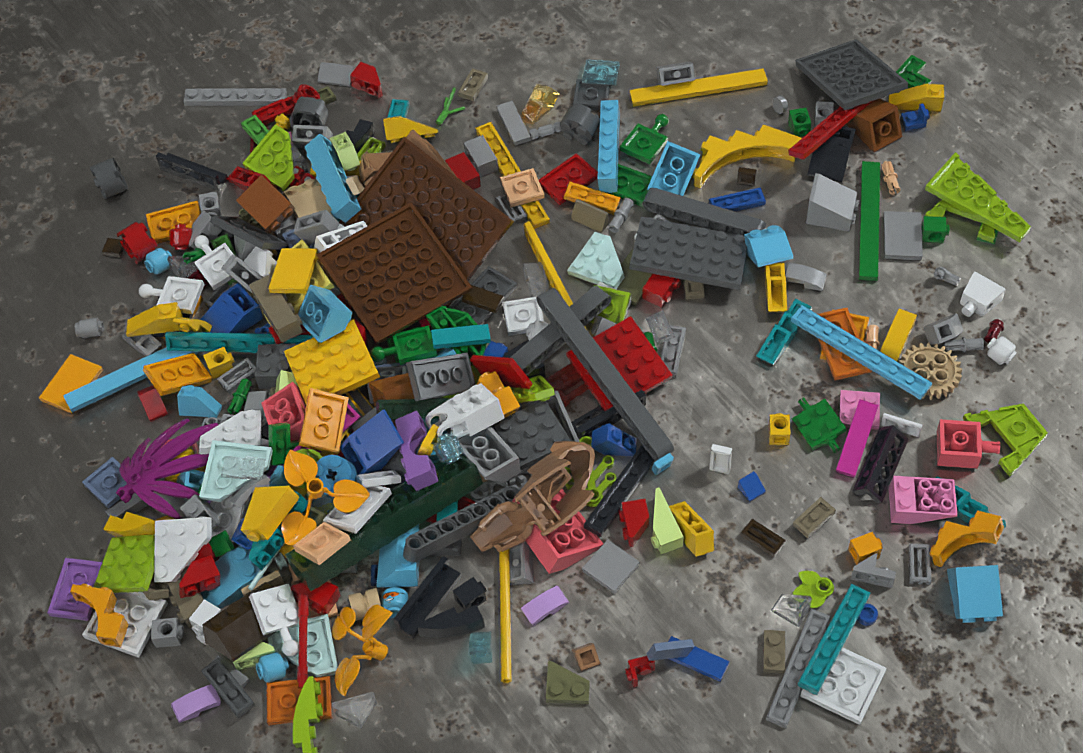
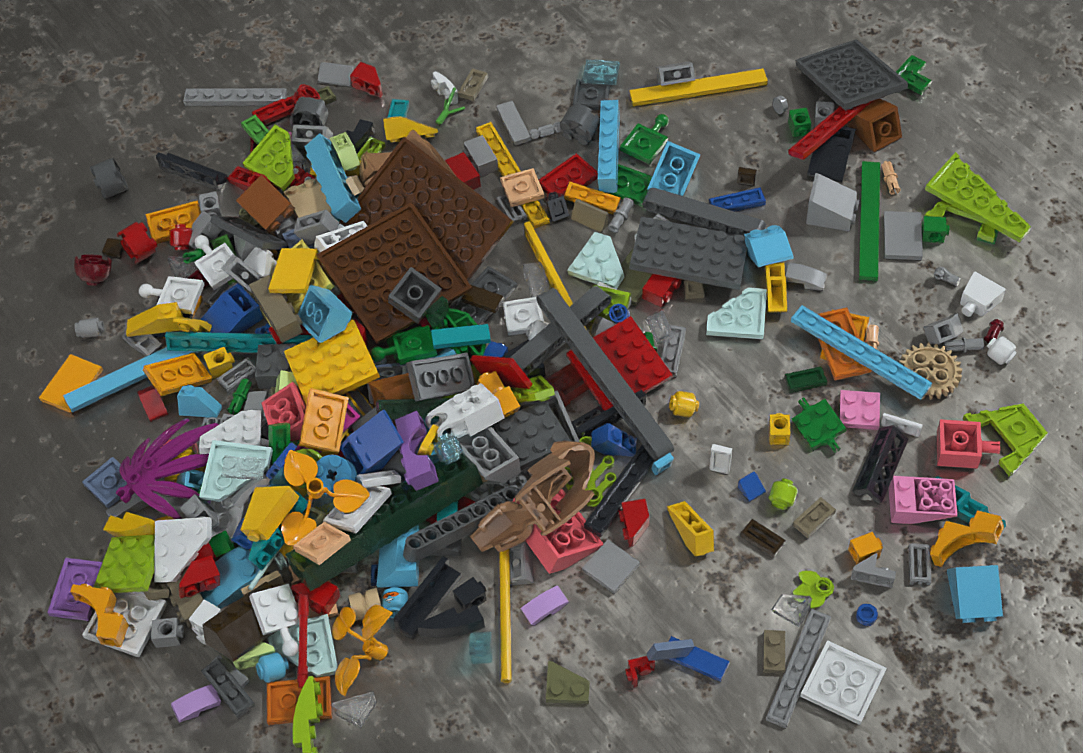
(92, 268): none -> dark red cylinder
(156, 261): medium azure head -> none
(280, 461): none -> blue tile
(282, 121): yellow plate -> none
(414, 295): none -> dark grey brick
(437, 312): none -> clear green bracket
(444, 87): none -> white slope
(540, 102): clear yellow slope -> none
(556, 206): none -> black bracket
(586, 656): medium nougat slope -> none
(619, 316): none -> blue wheel
(666, 531): yellowish green slope -> none
(683, 404): none -> yellow head
(740, 146): yellow arch -> none
(740, 316): none -> light aqua plate
(781, 335): teal slope -> none
(783, 494): none -> lime head
(805, 379): none -> dark green tile
(834, 639): teal tile -> none
(857, 438): dark pink tile -> none
(898, 334): yellow slope -> none
(909, 99): yellow slope -> none
(915, 119): blue bracket -> none

